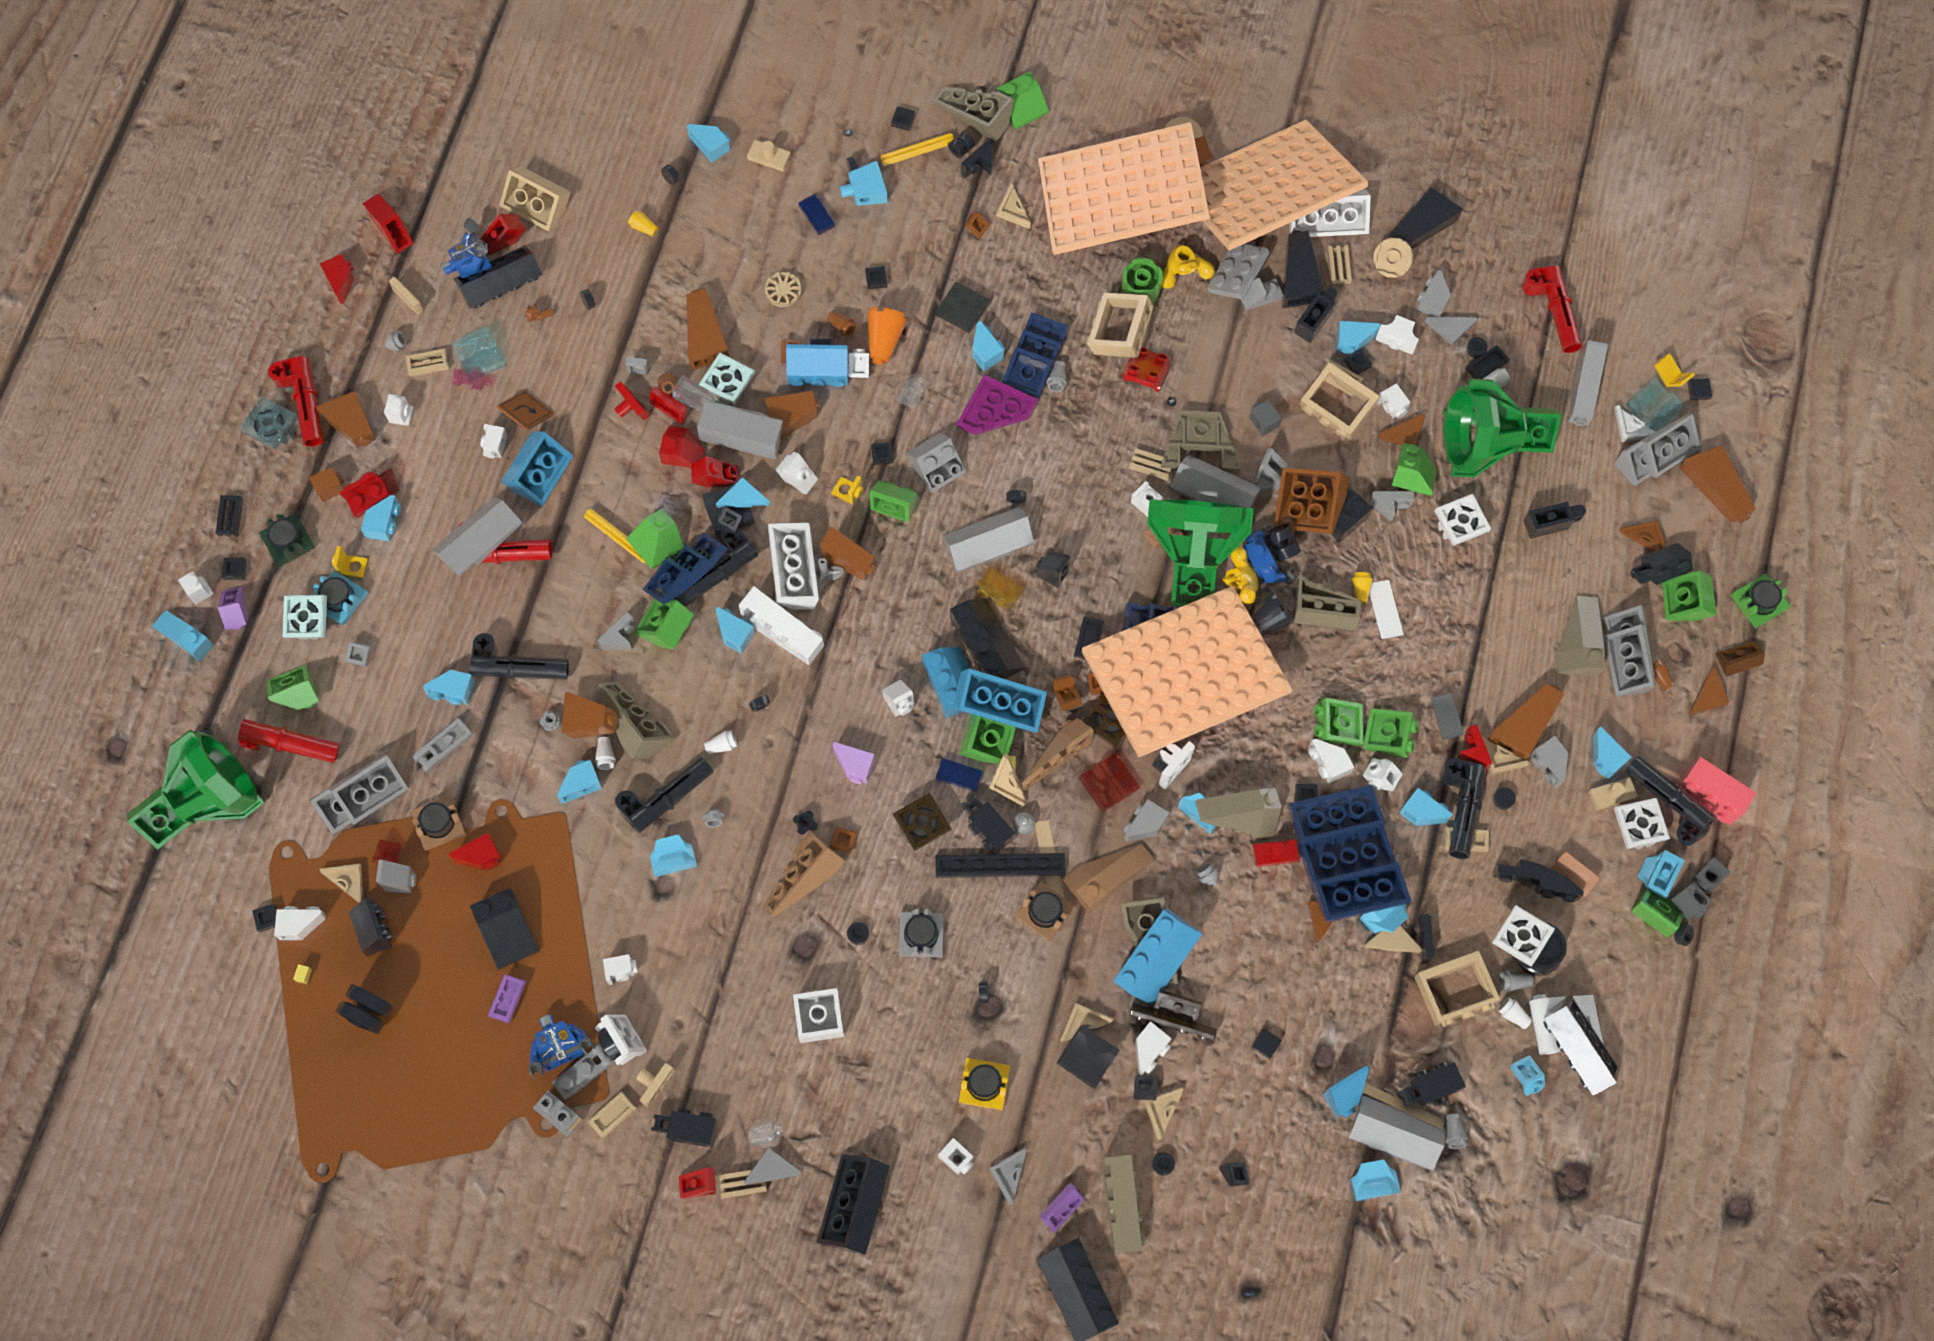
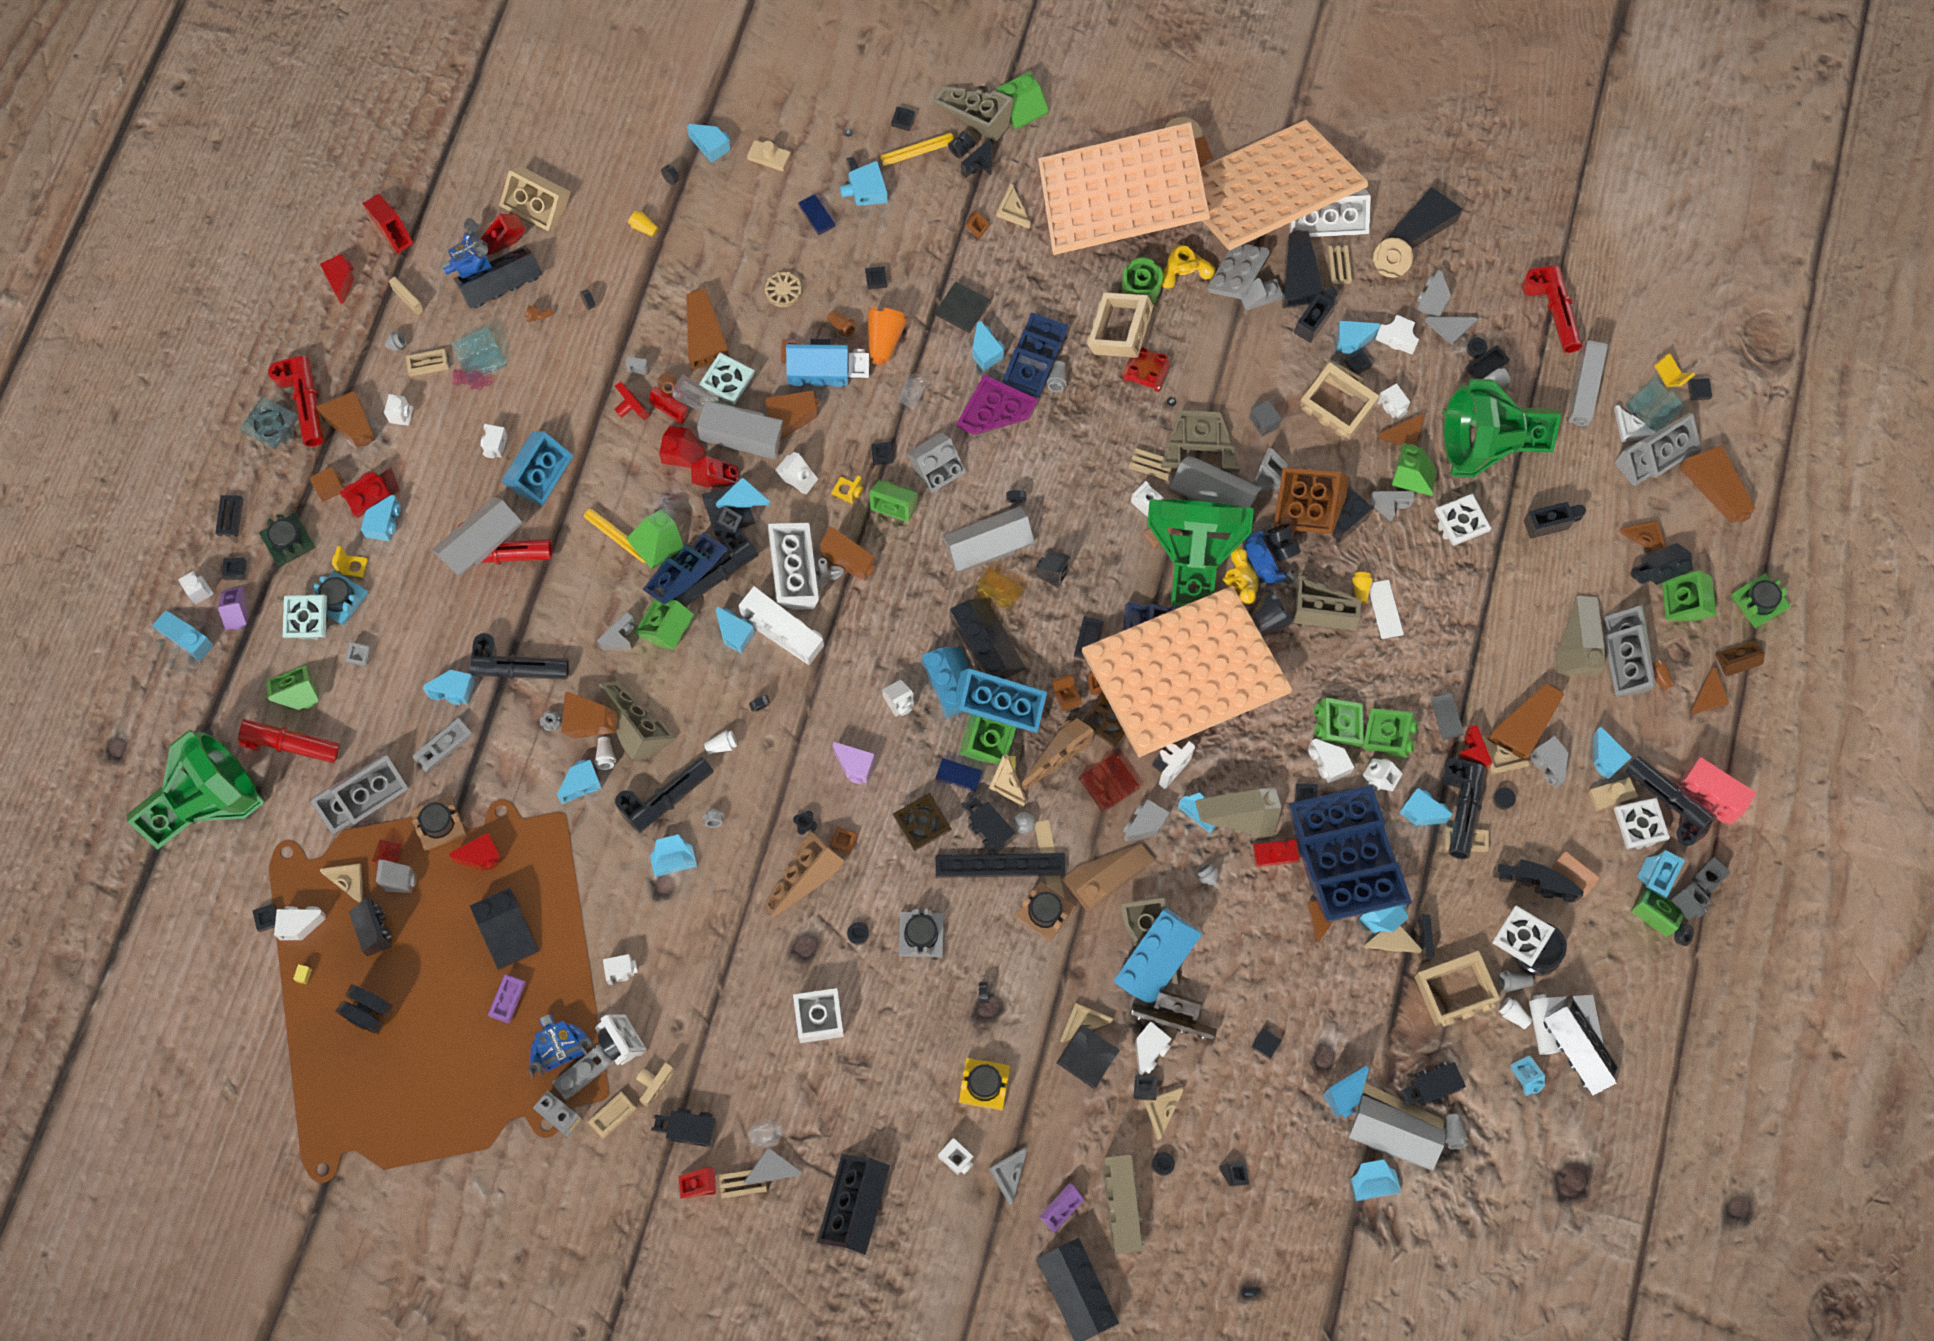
(525, 410): dark orange piece -> none

